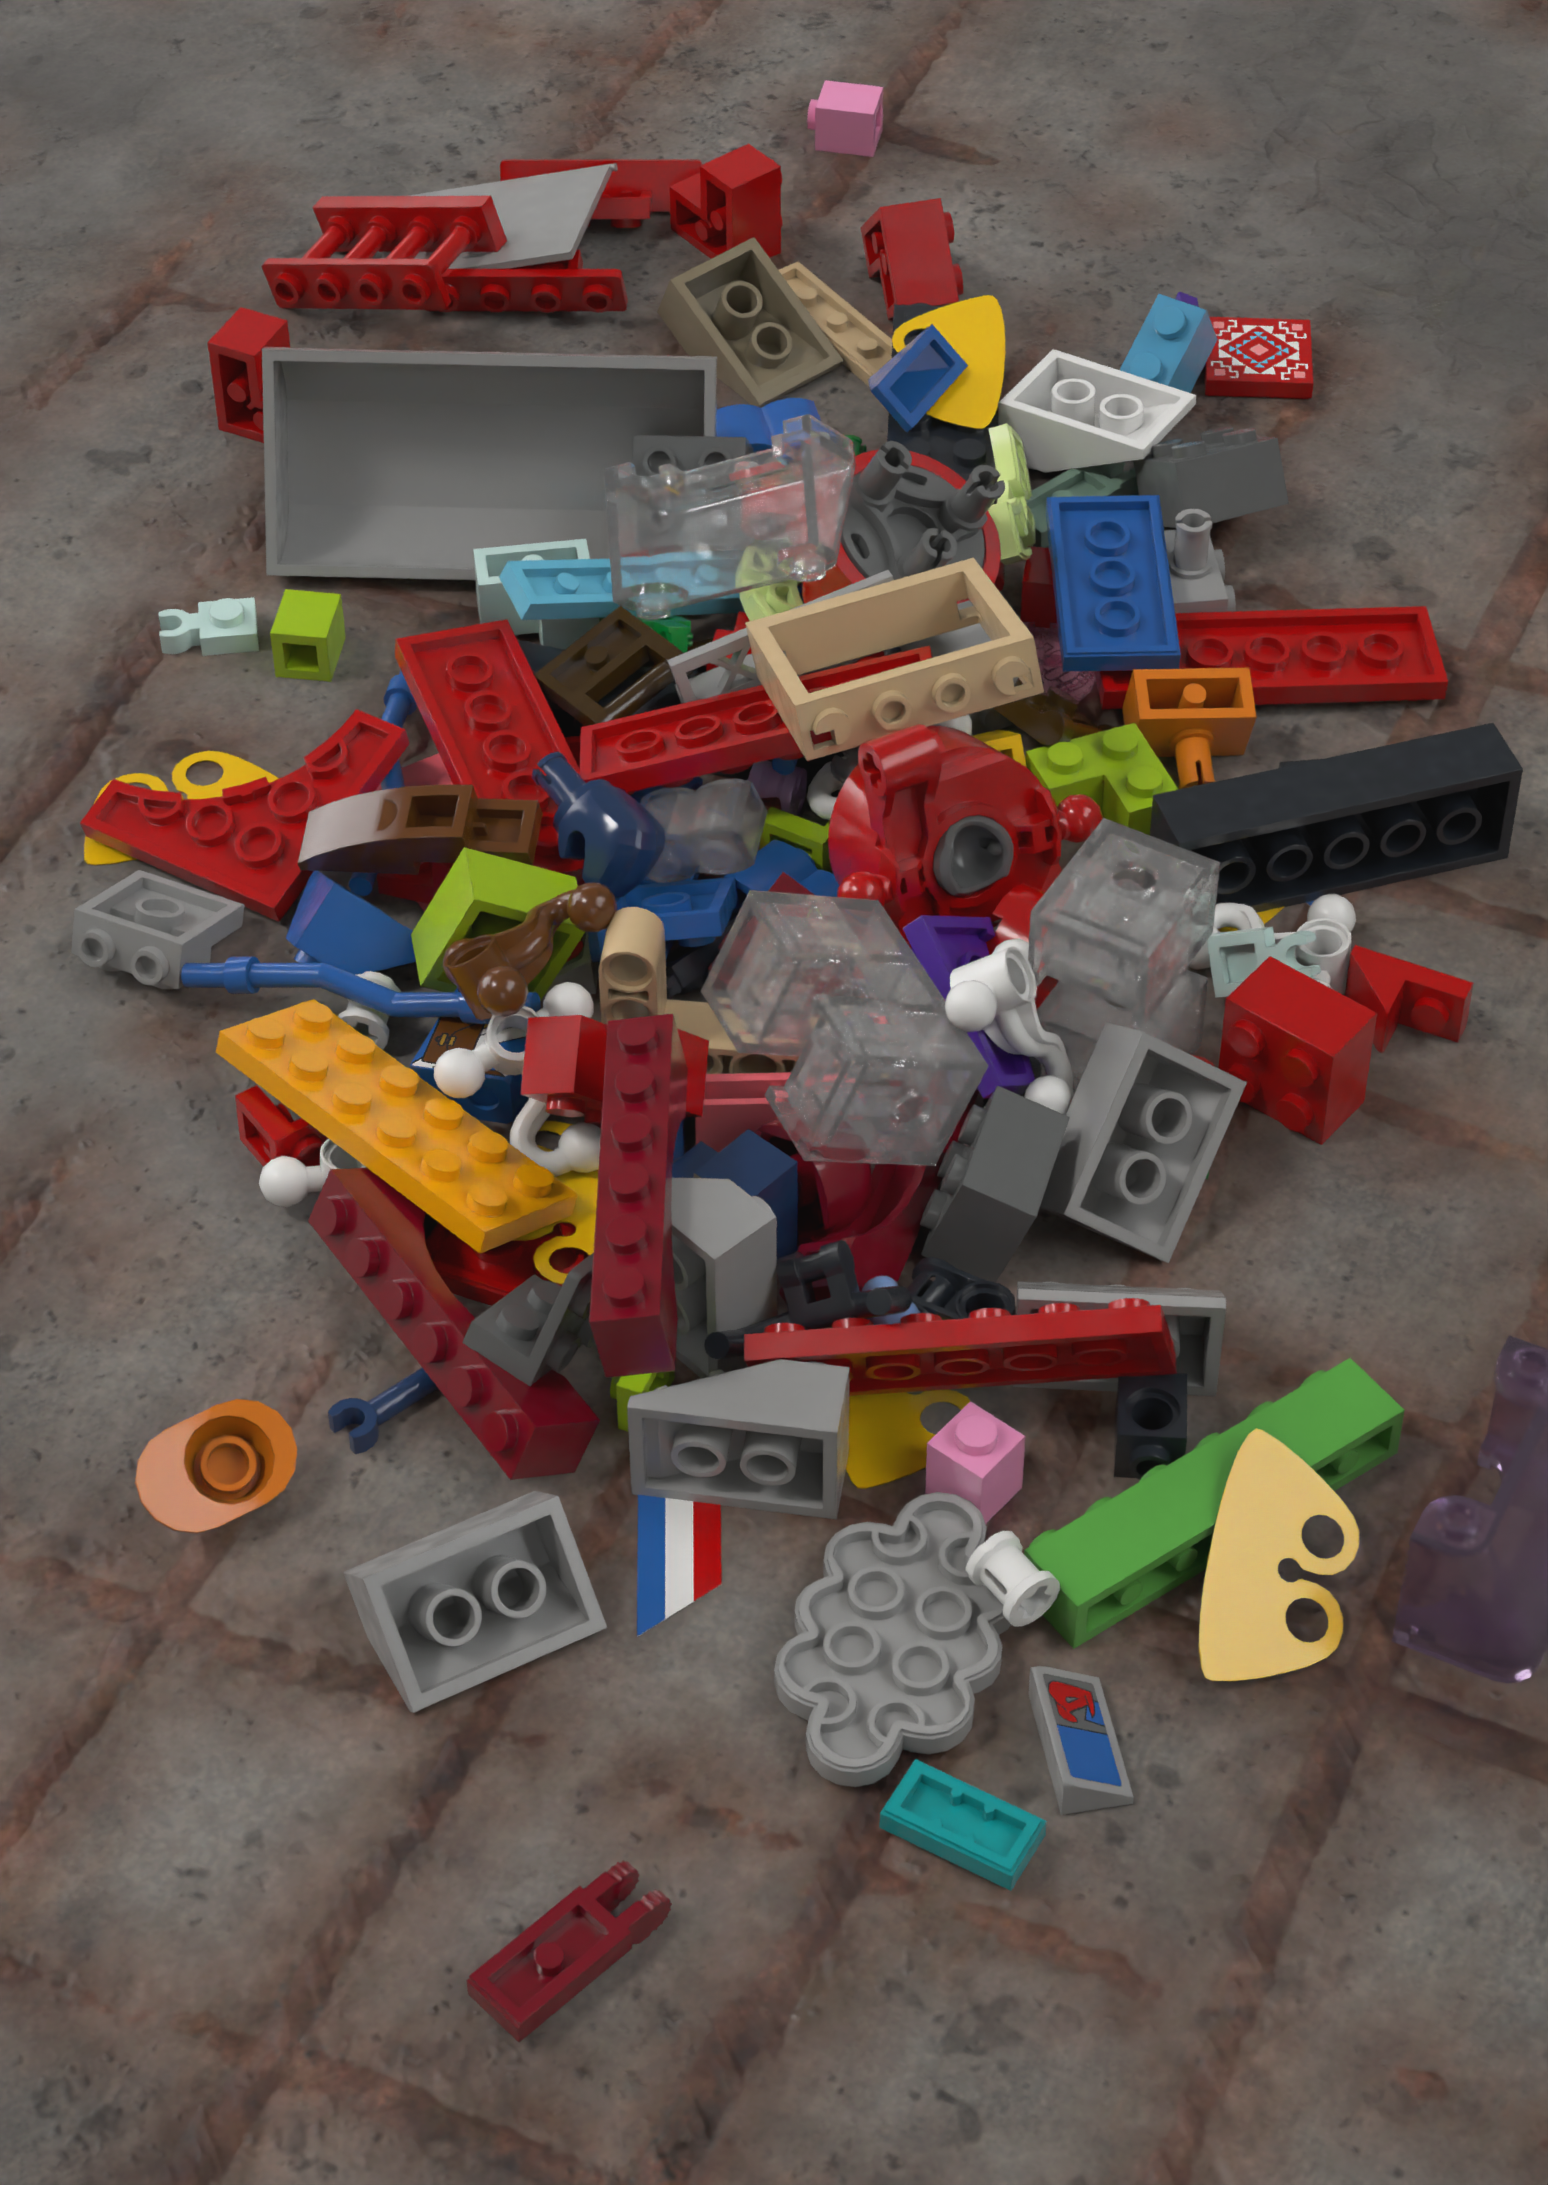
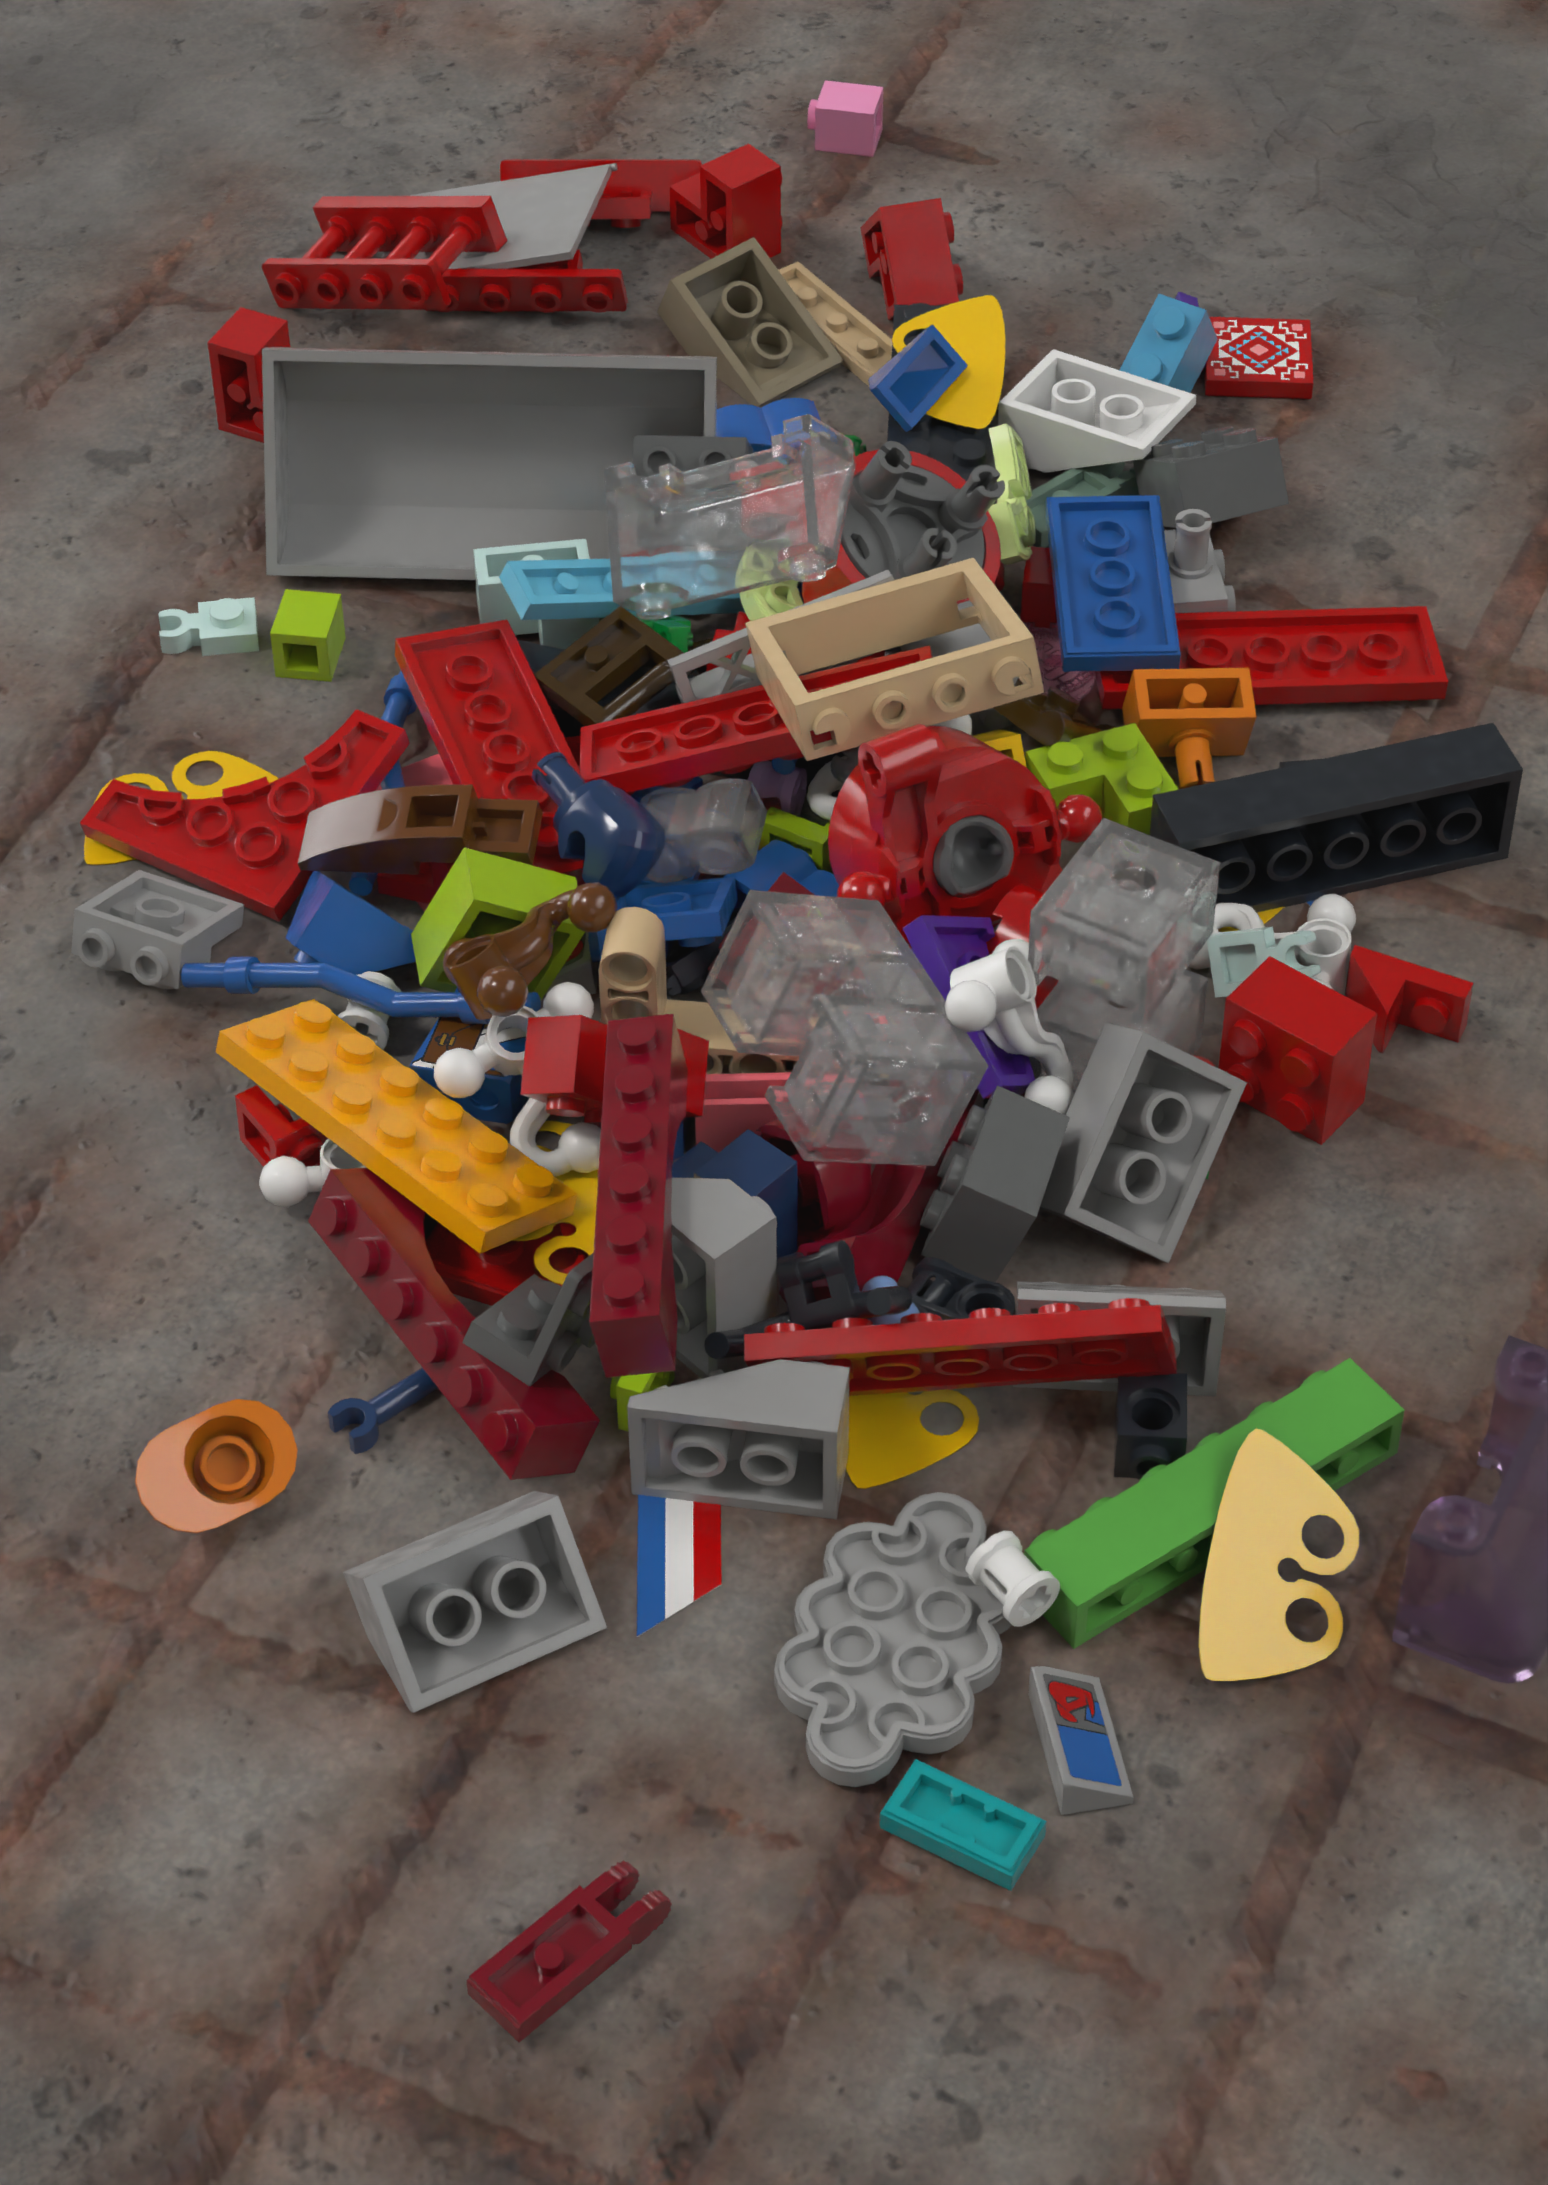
(976, 1460): bright pink brick -> none

